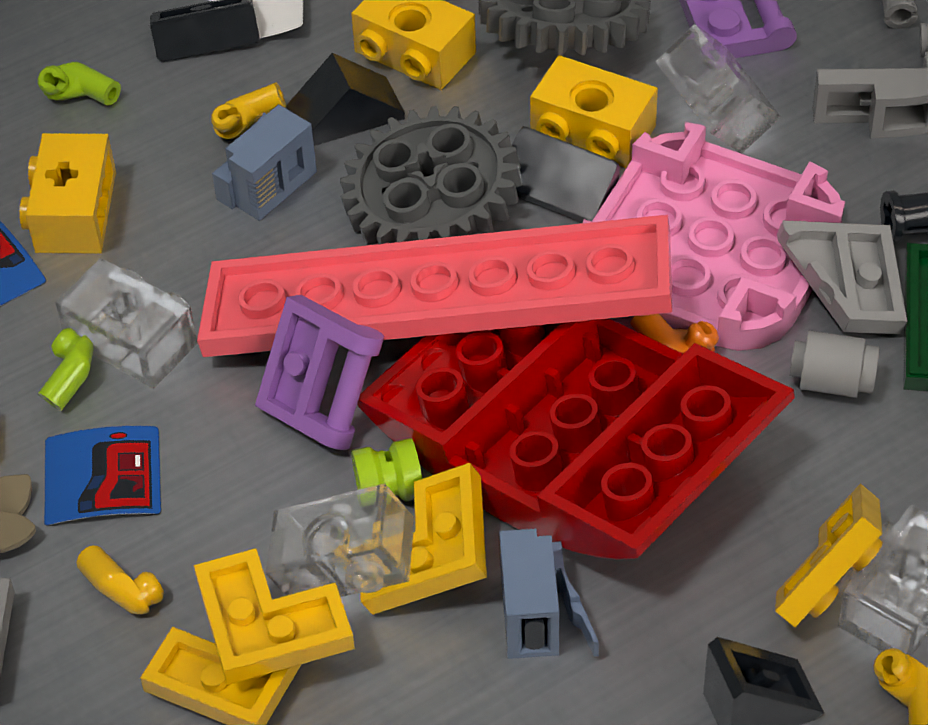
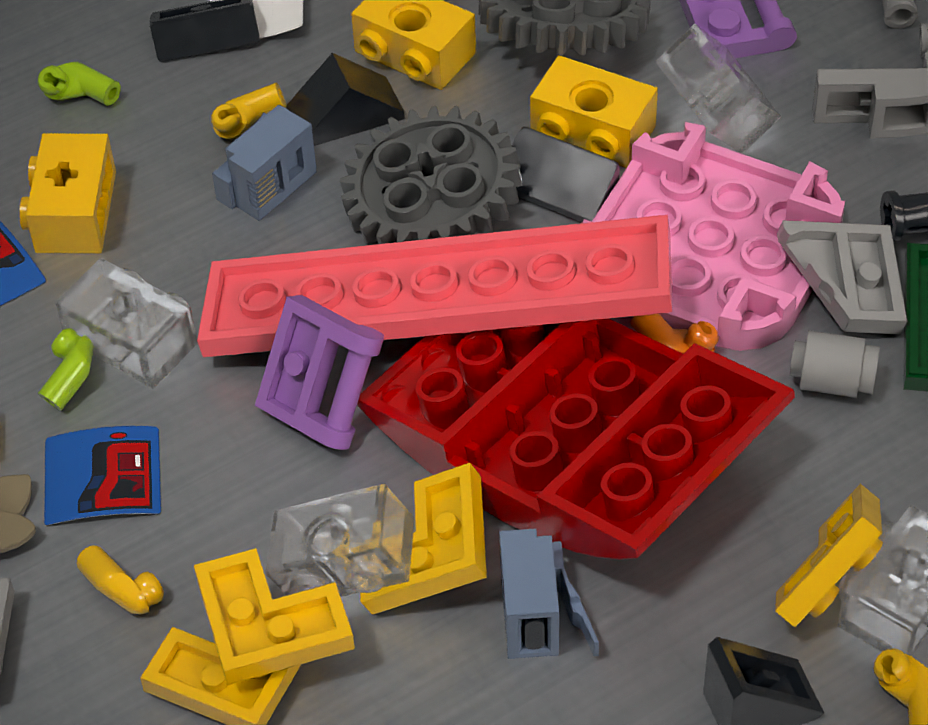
(394, 467): lime wheel -> none

